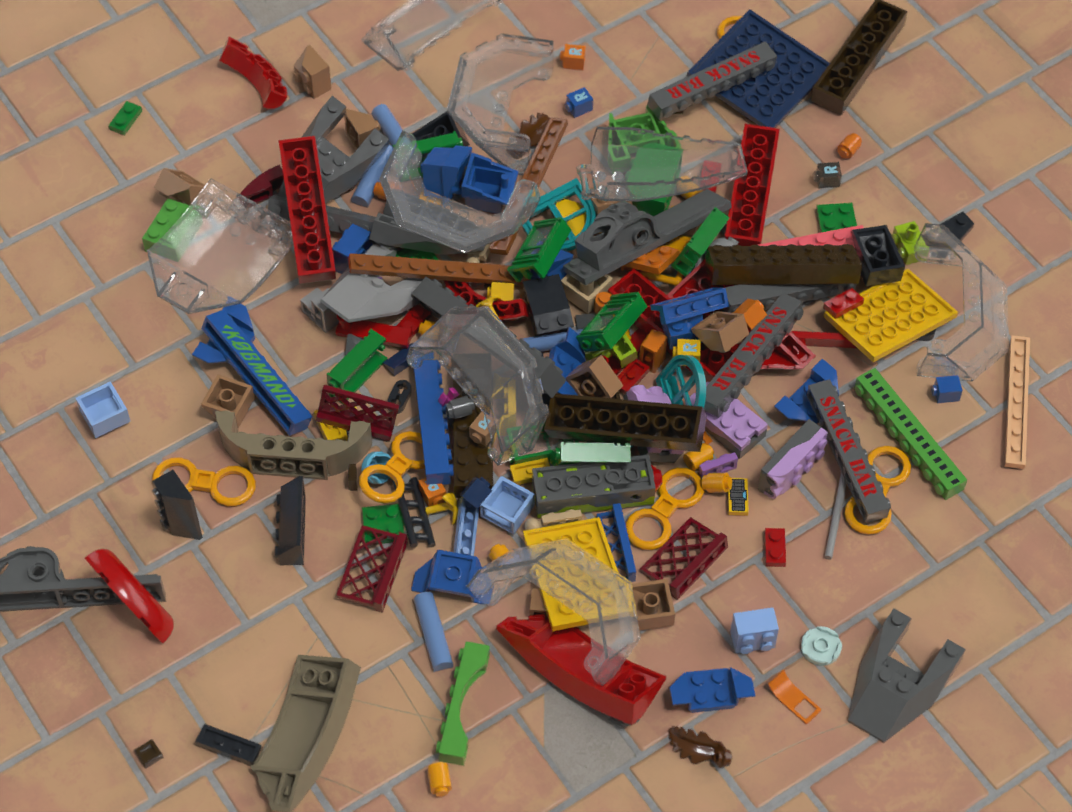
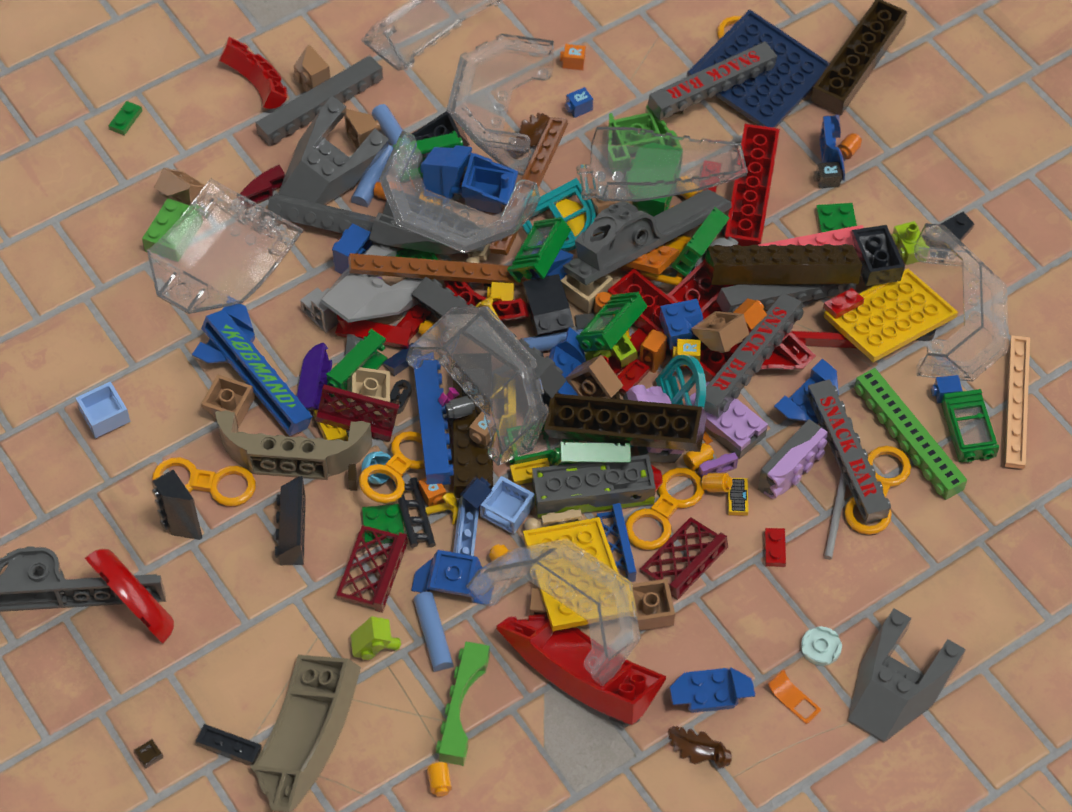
(306, 107): none -> dark grey brick
(307, 210): red brick -> none
(313, 376): none -> dark purple brick
(370, 383): none -> tan brick
(372, 638): none -> lime brick
(691, 305): blue fence -> none
(754, 630): light blue brick -> none
(829, 132): none -> blue piece
(969, 425): none -> green door

